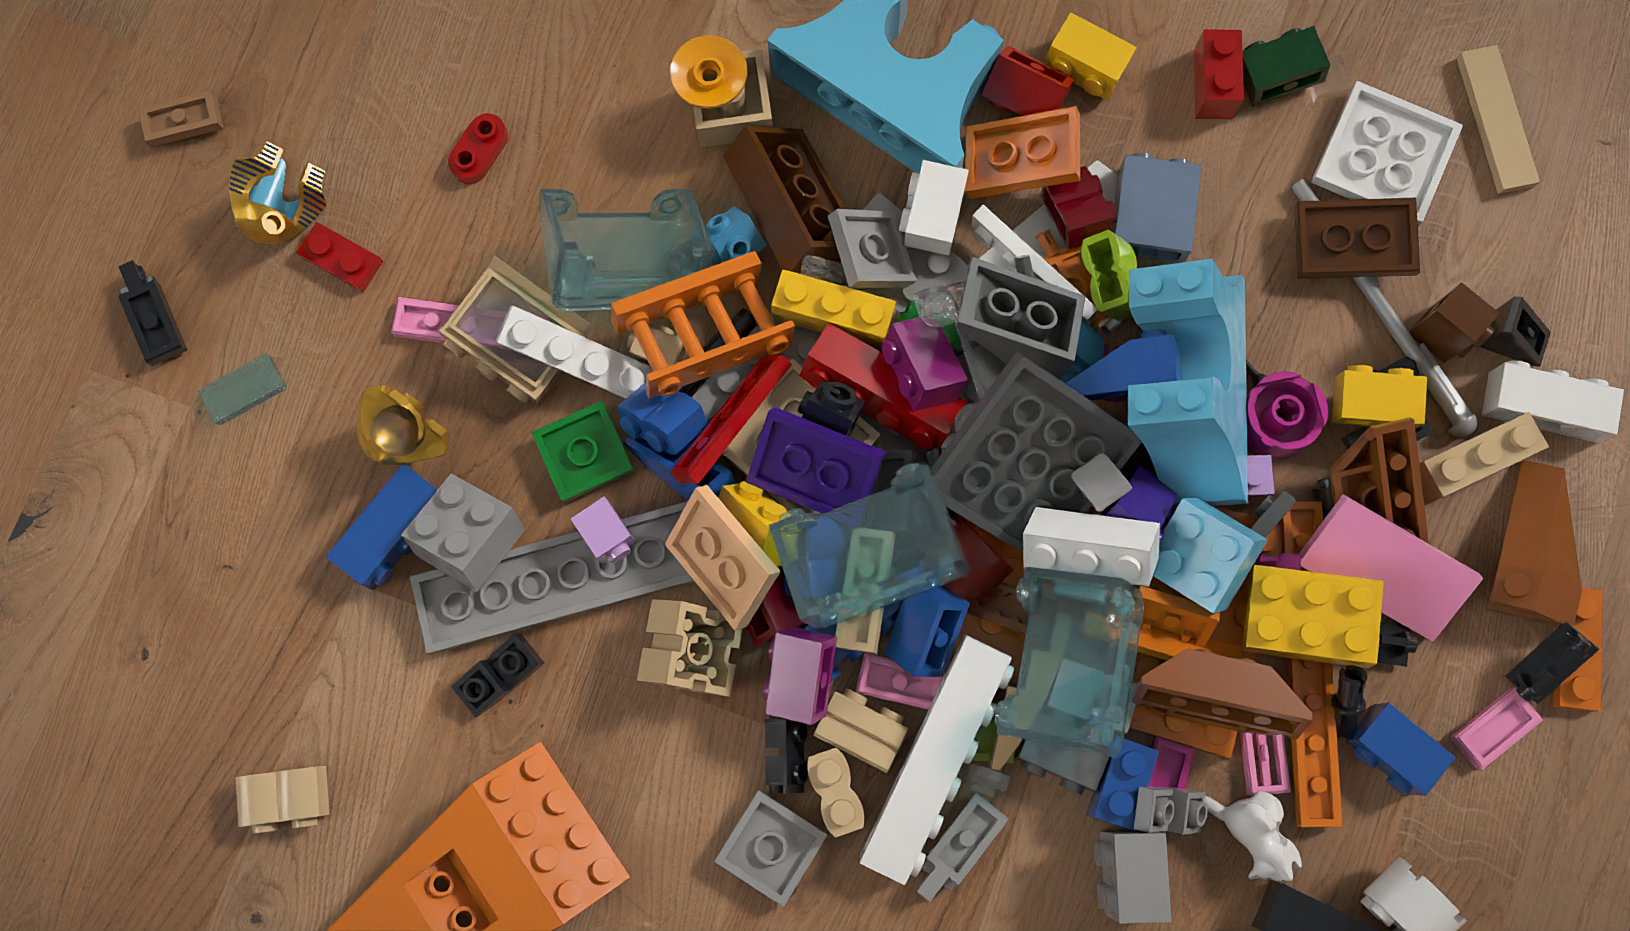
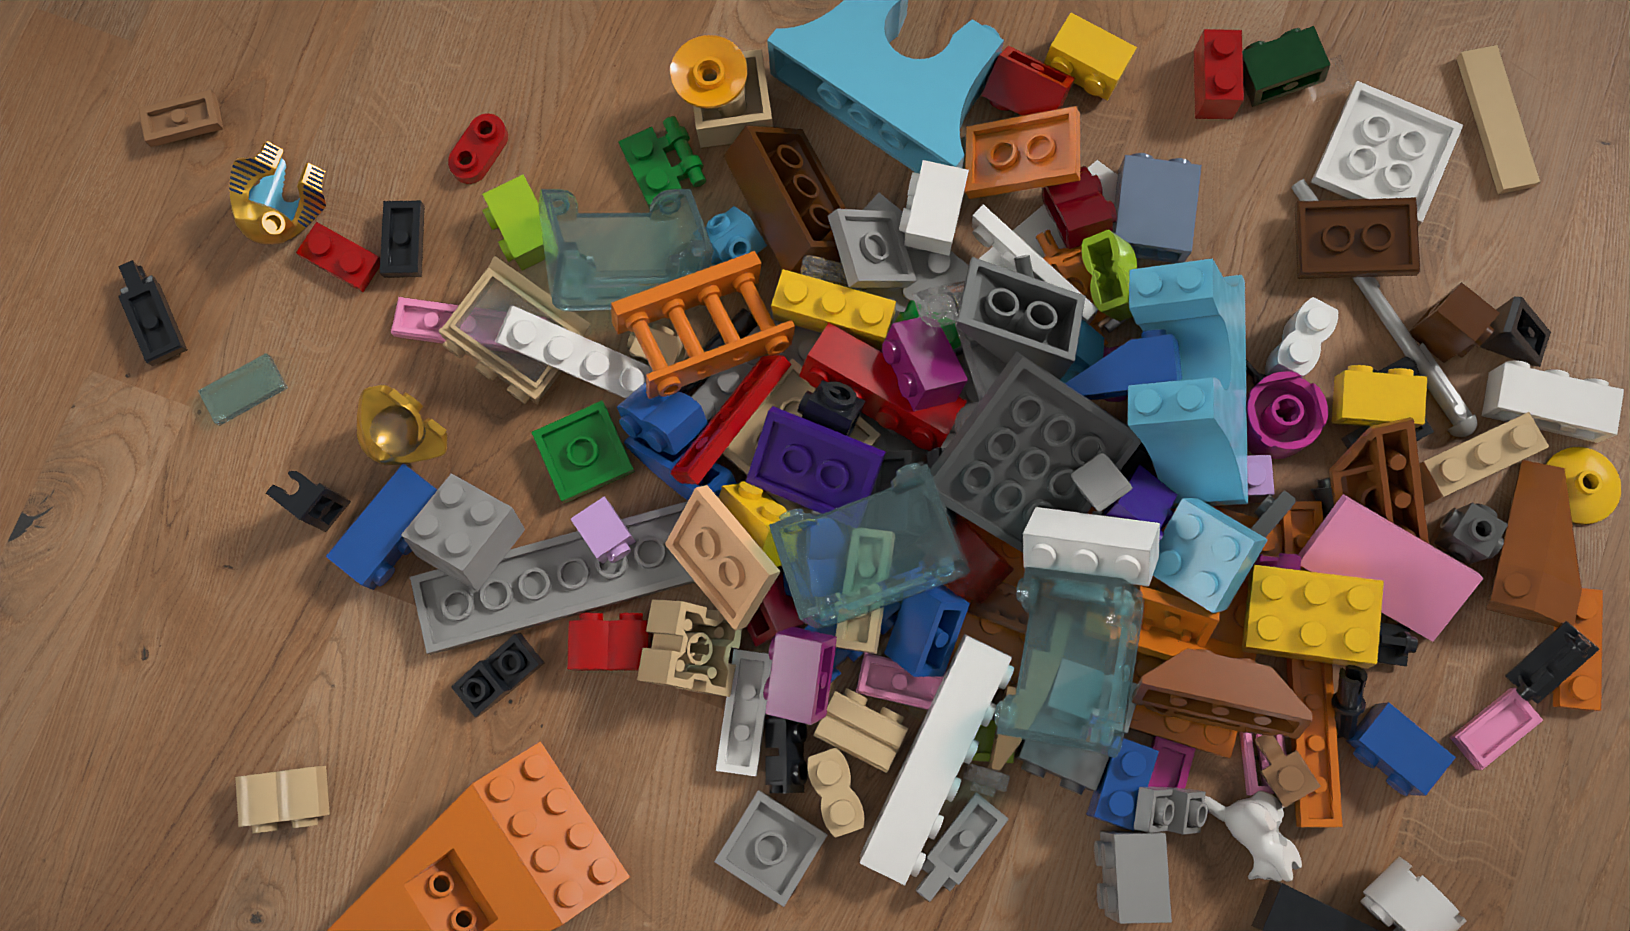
(311, 503): none -> black hinge
(402, 239): none -> black plate
(516, 213): none -> lime brick
(607, 644): none -> red brick
(650, 164): none -> green plate
(744, 714): none -> white plate
(1286, 774): none -> medium nougat plate
(1303, 338): none -> white brick
(1471, 533): none -> dark grey brick
(1587, 504): none -> yellow dish

